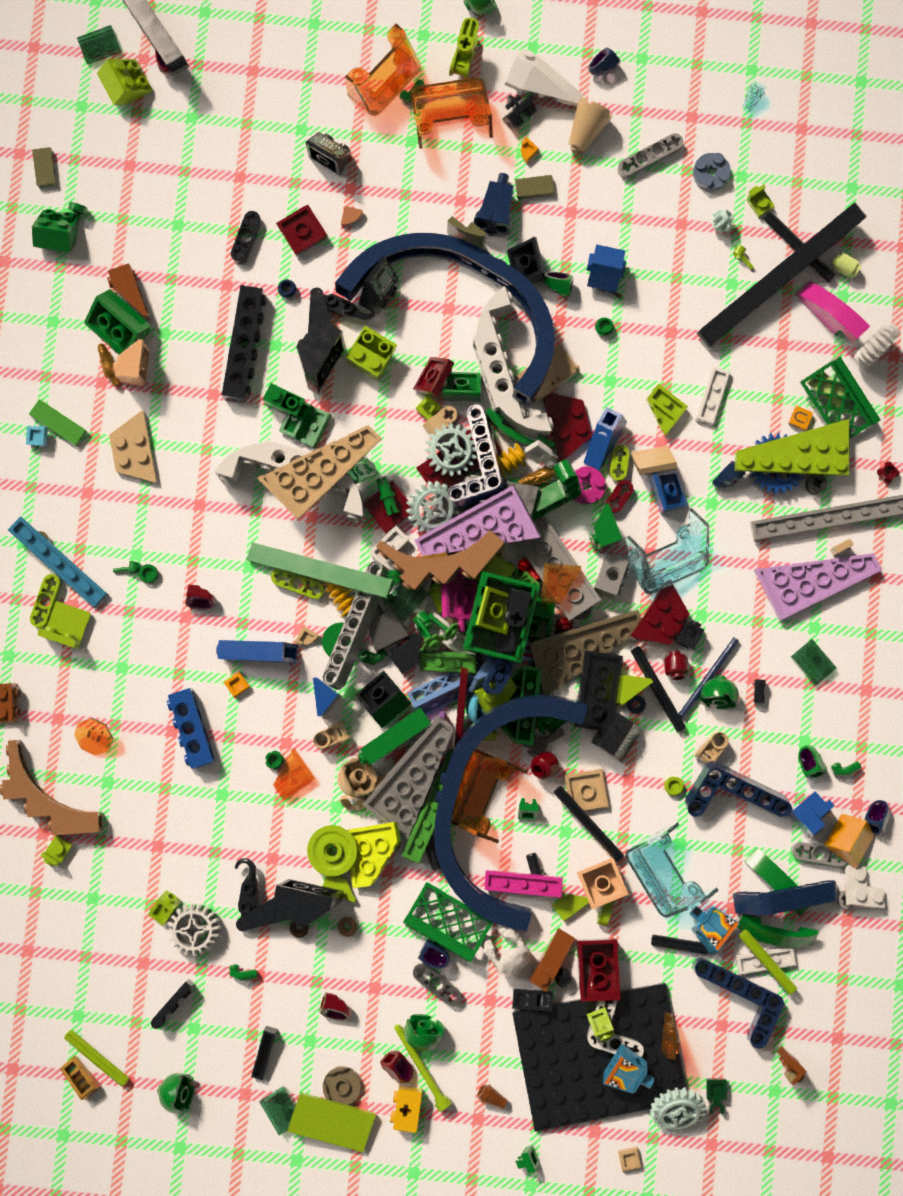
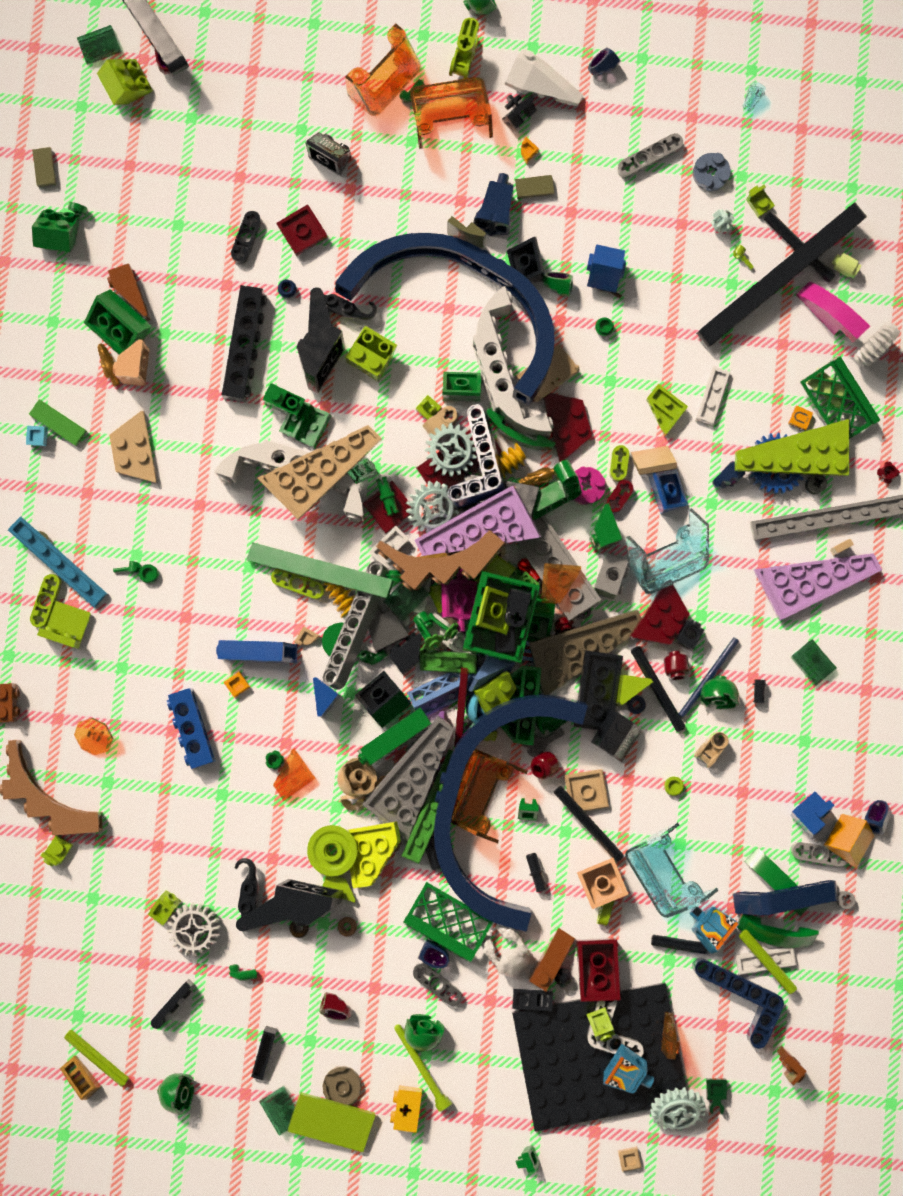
(199, 598): dark red rock -> none
(333, 735): tan piece -> none
(350, 215): nougat tile -> none
(379, 287): black slope -> none
(397, 1067): dark red rock -> none
(433, 376): dark red plate -> none
(490, 1096): dark orange cone -> none
(496, 678): dark blue plate -> none
(524, 883): dark pink plate -> none
(541, 453): white plate -> none
(569, 904): lime tile -> none
(587, 124): tan cone -> none
(604, 438): blue slope -> none
(737, 788): dark blue beam -> none
(811, 762): green rock -> none
(838, 770): green arm -> none
(858, 892): white plate -> none

